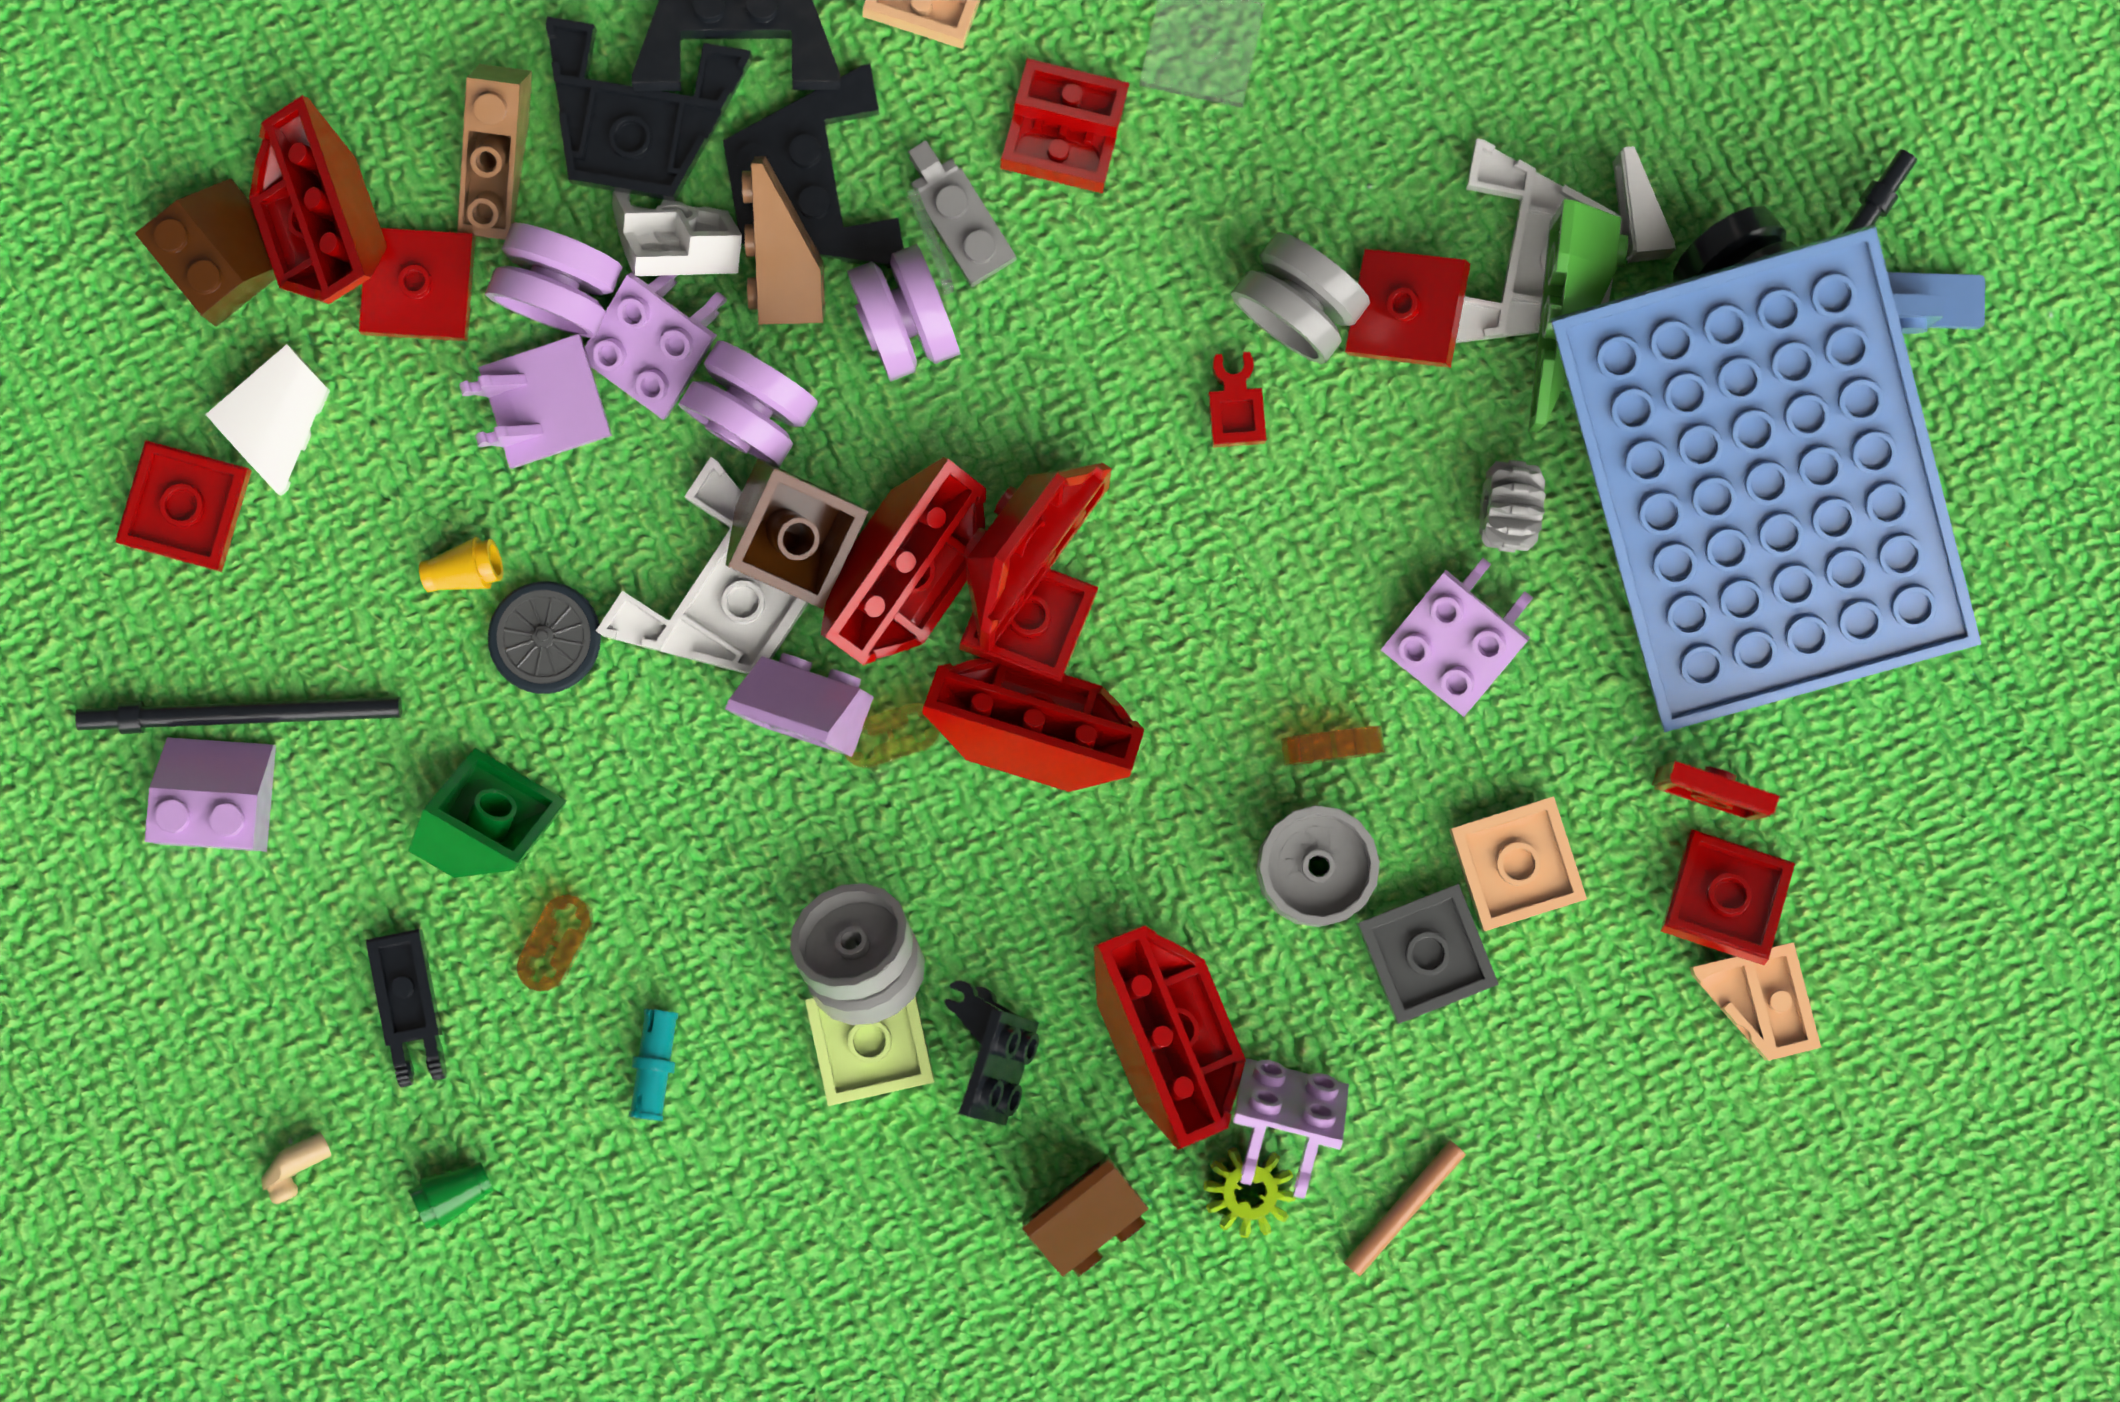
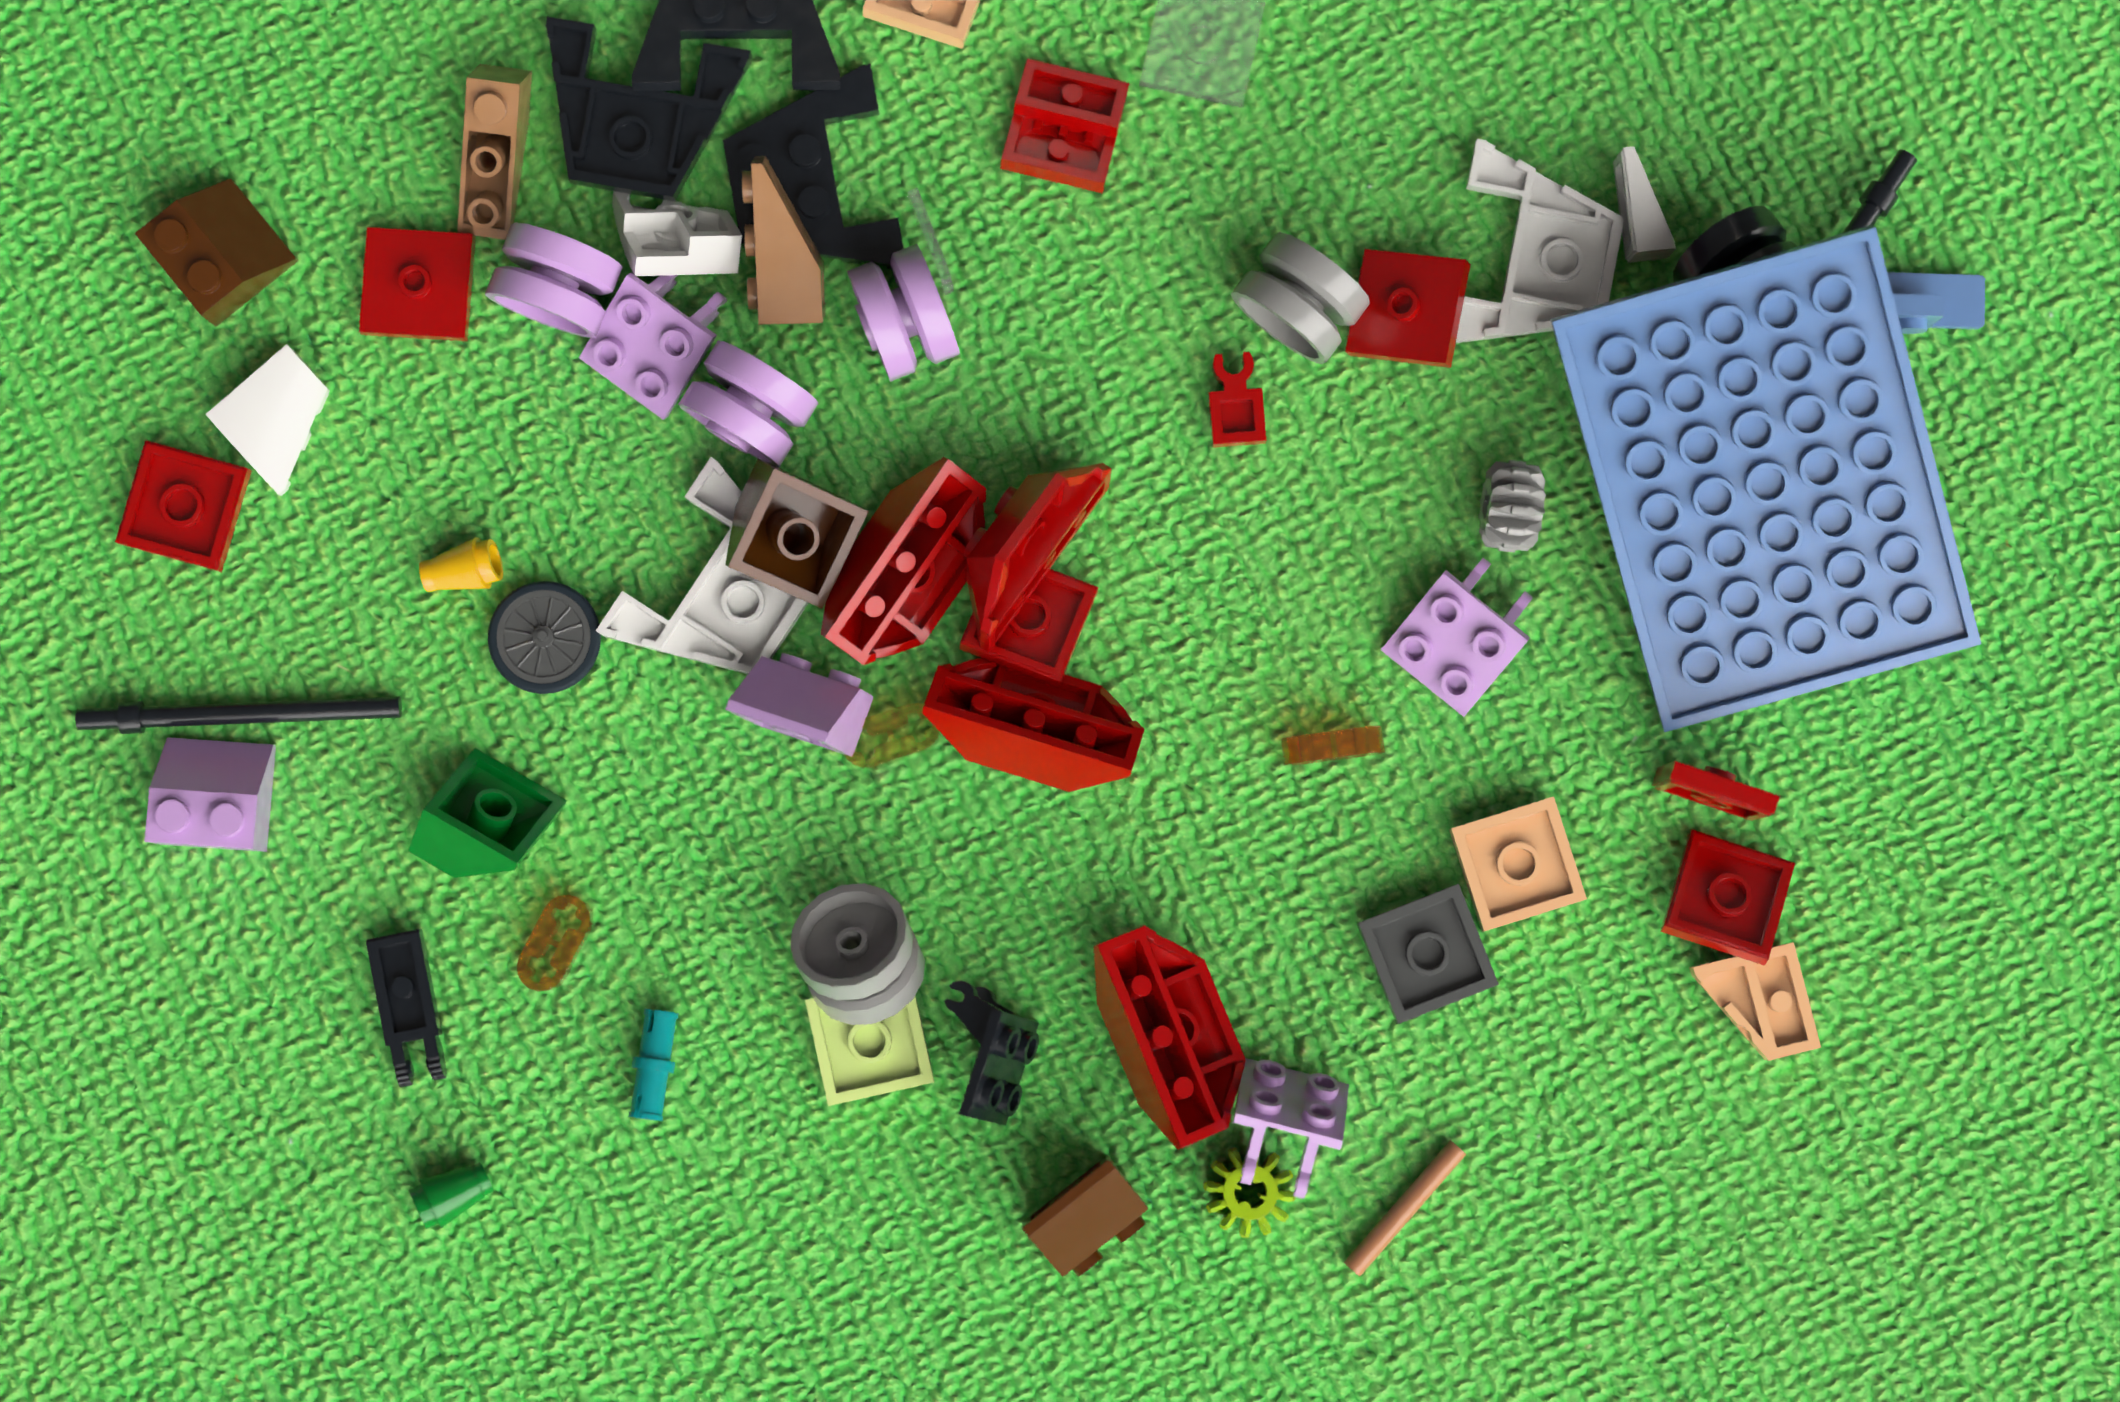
(289, 1162): tan arm -> none
(313, 206): red wedge -> none
(541, 402): lavender plate -> none
(960, 216): light grey hinge -> none
(1318, 834): light grey wheel -> none
(1578, 270): bright green wedge -> none

